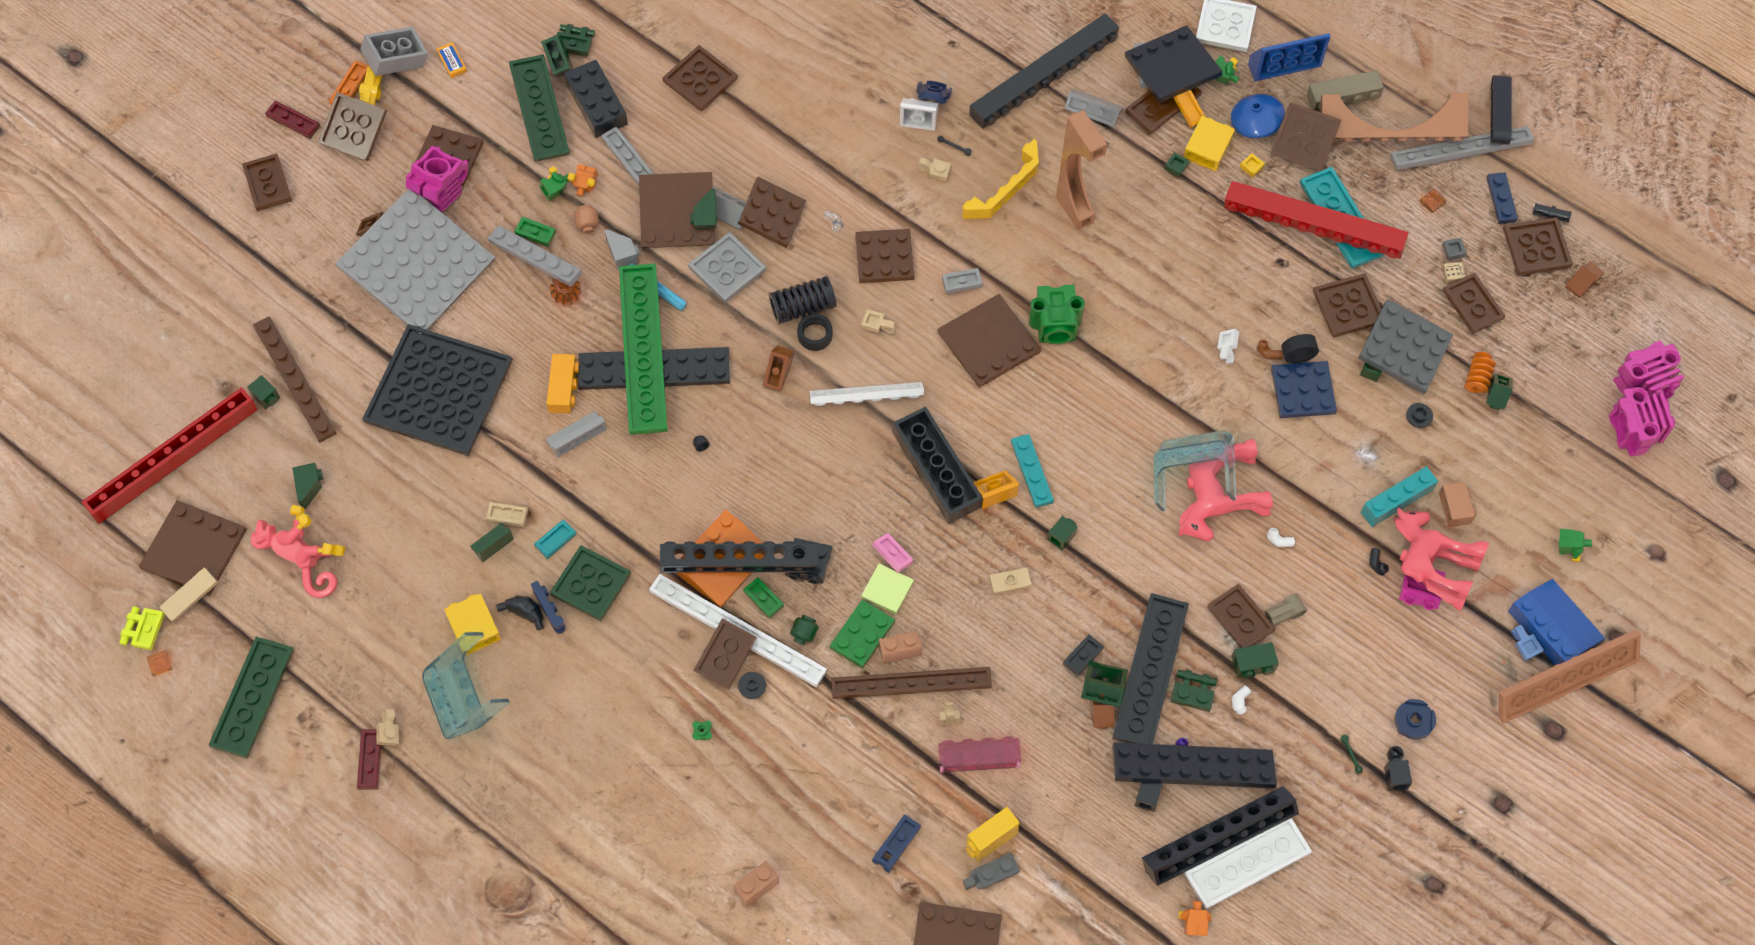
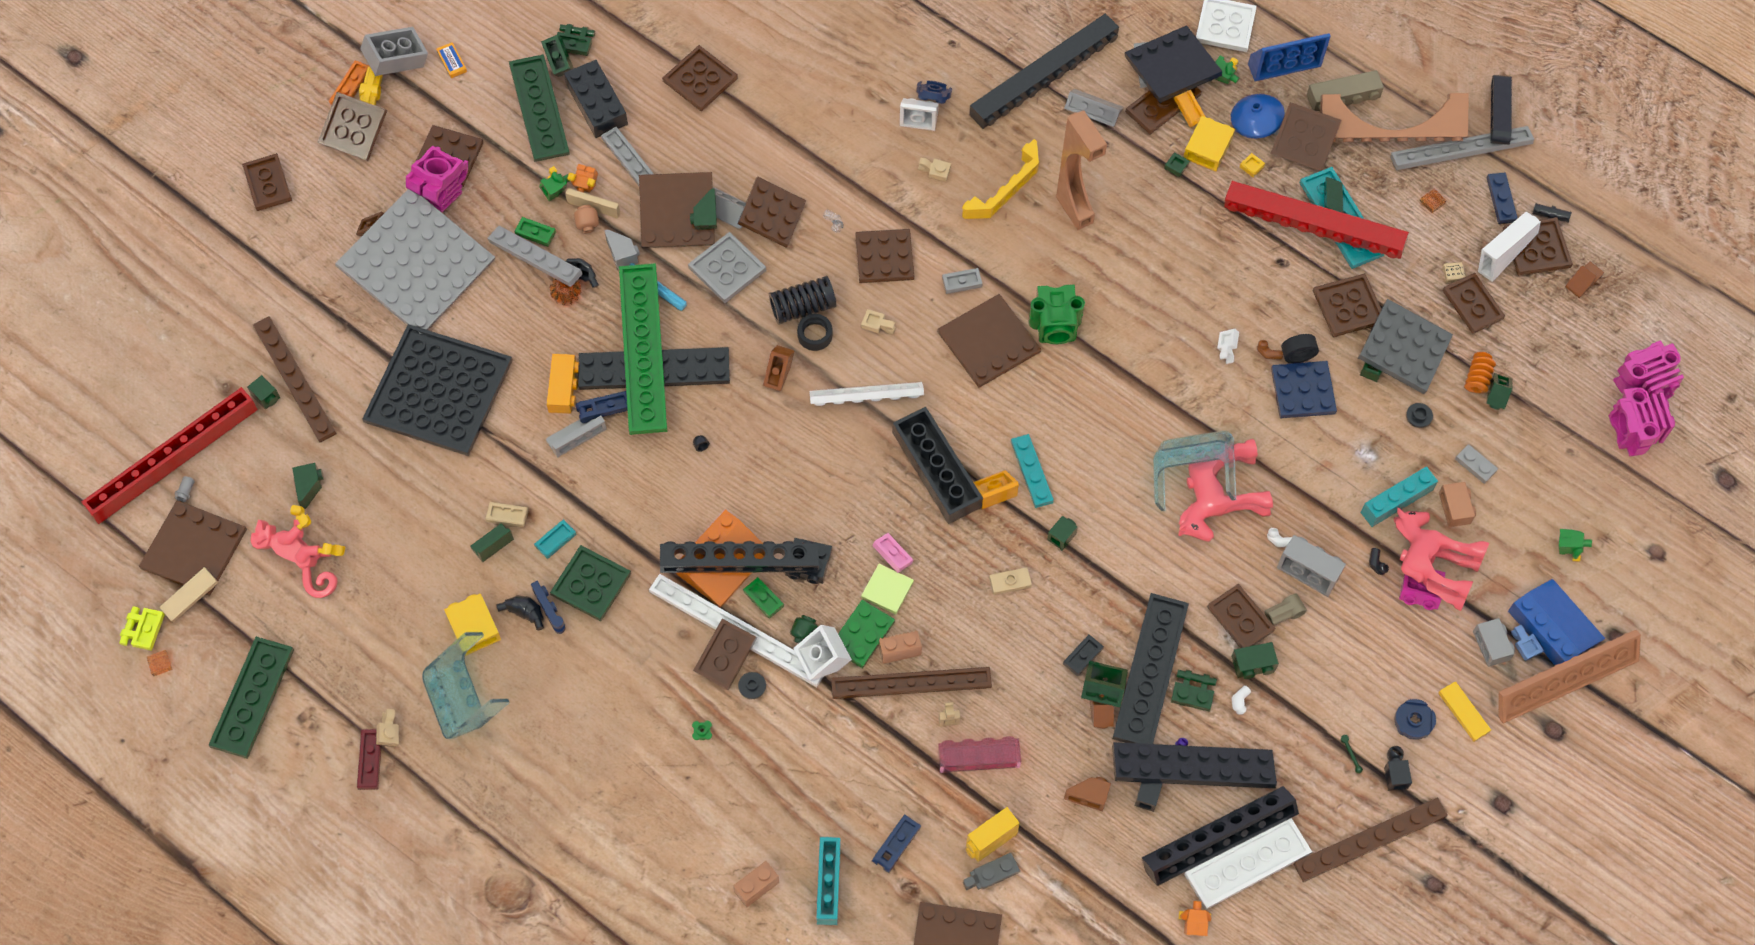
(182, 493): none -> light grey pin
(292, 119): dark red tile -> none
(587, 272): none -> black piece
(601, 205): none -> tan tile
(602, 406): none -> dark blue plate
(822, 652): none -> white slope
(828, 881): none -> teal brick
(967, 151): black hinge -> none
(1089, 793): none -> dark orange slope
(1311, 565): none -> light grey brick
(1333, 194): none -> dark green slope
(1370, 839): none -> reddish brown plate
(1454, 249): dark grey plate -> none
(1464, 711): none -> yellow tile
(1476, 464): none -> light grey plate
(1494, 642): none -> light grey brick
(1507, 246): none -> white slope

